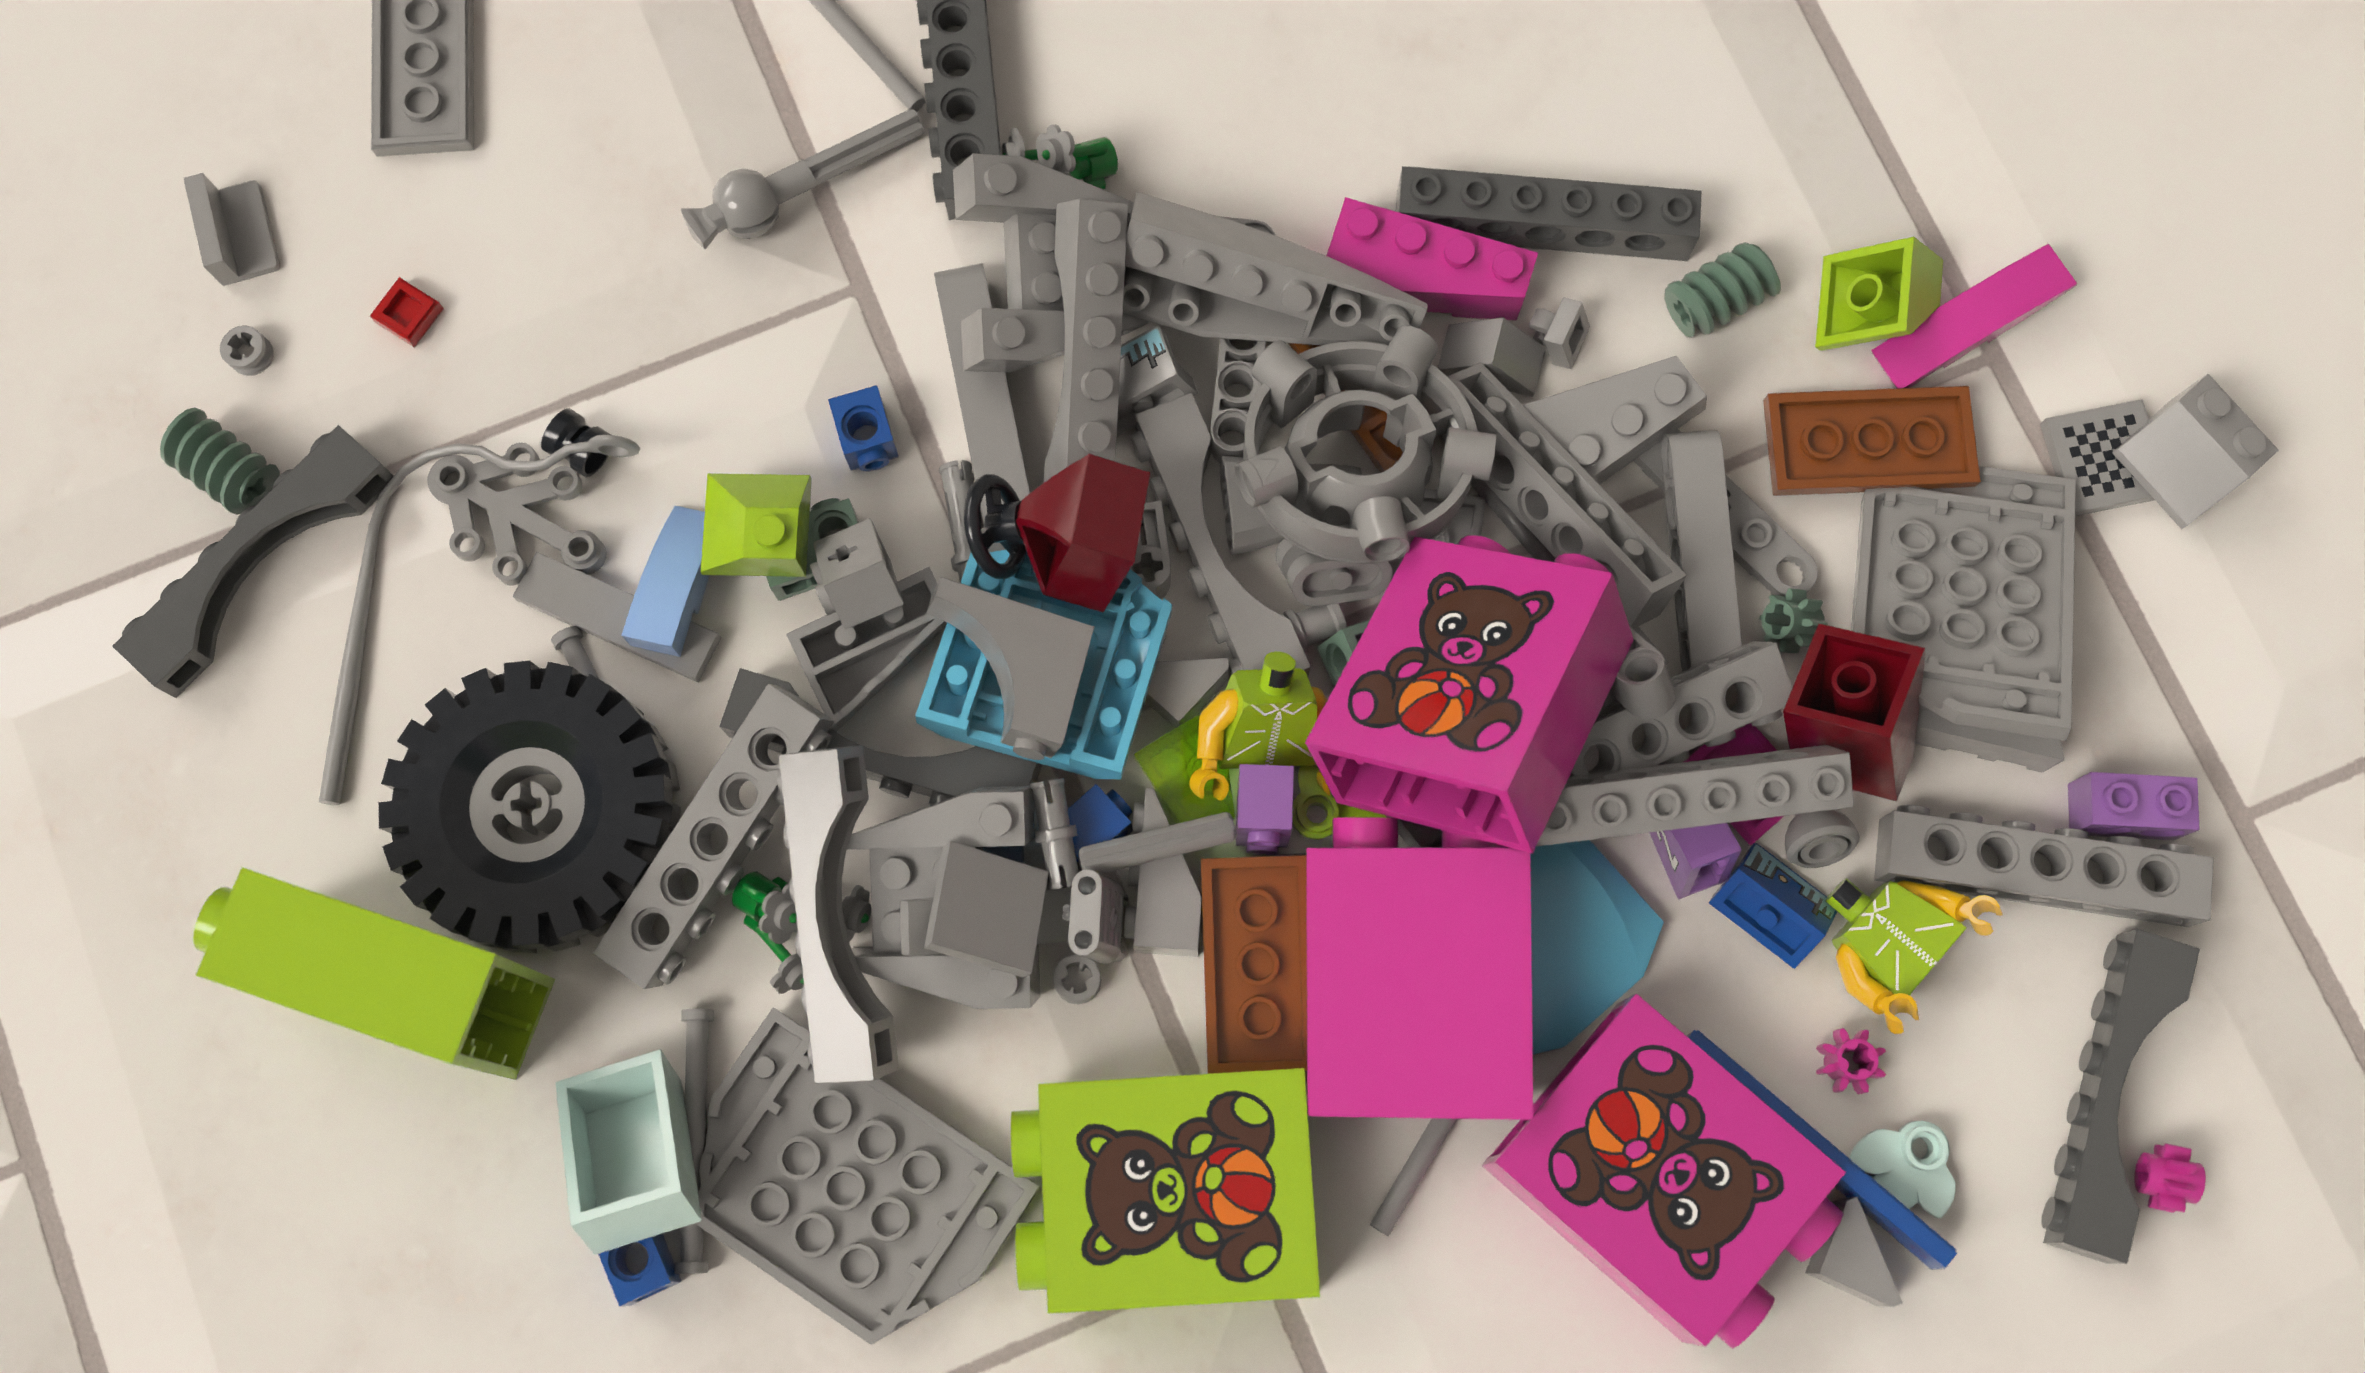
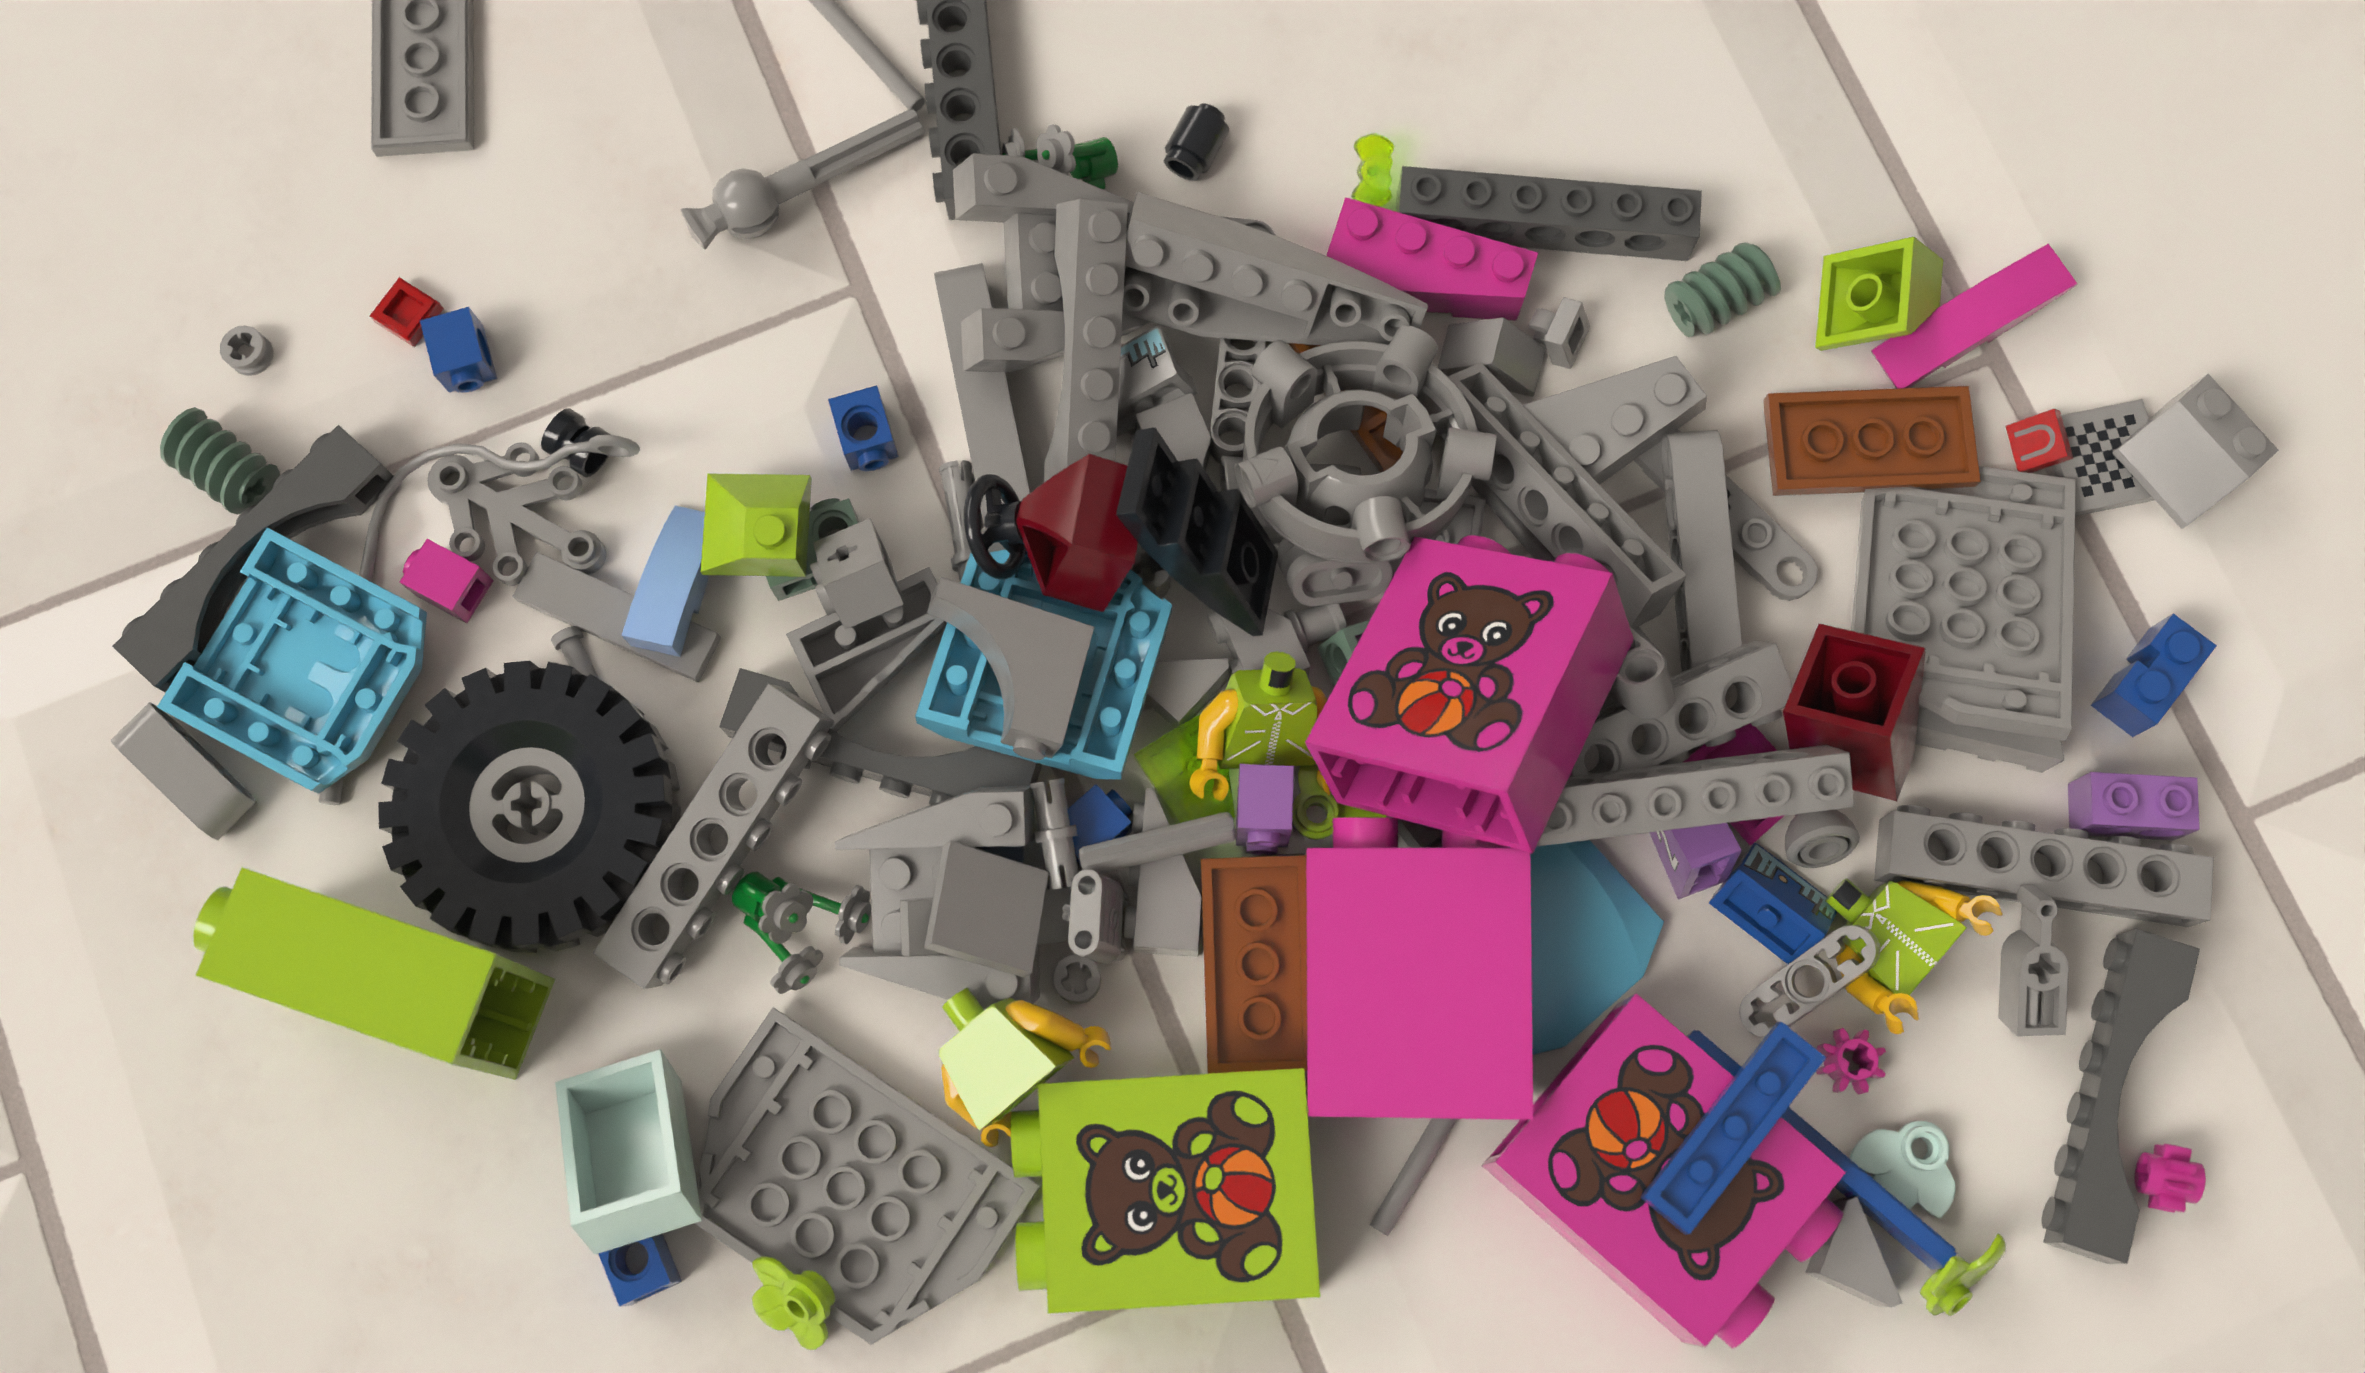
(183, 771): none -> light grey beam
(232, 229): light grey panel -> none
(302, 666): none -> medium azure wedge
(445, 580): none -> dark pink brick
(458, 350): none -> blue brick
(695, 1106): light grey bar -> none
(793, 1301): none -> lime plate
(846, 1021): arch -> none
(1005, 1056): none -> torso
(1196, 141): none -> black brick
(1198, 533): none -> black slope
(1373, 169): none -> clear neon green piece
(1733, 1128): none -> blue plate
(1792, 620): sand green gear -> none
(1833, 946): none -> light grey beam
(1949, 1287): none -> lime plate
(2033, 995): none -> light grey piece
(2039, 441): none -> red tile
(2157, 675): none -> blue brick

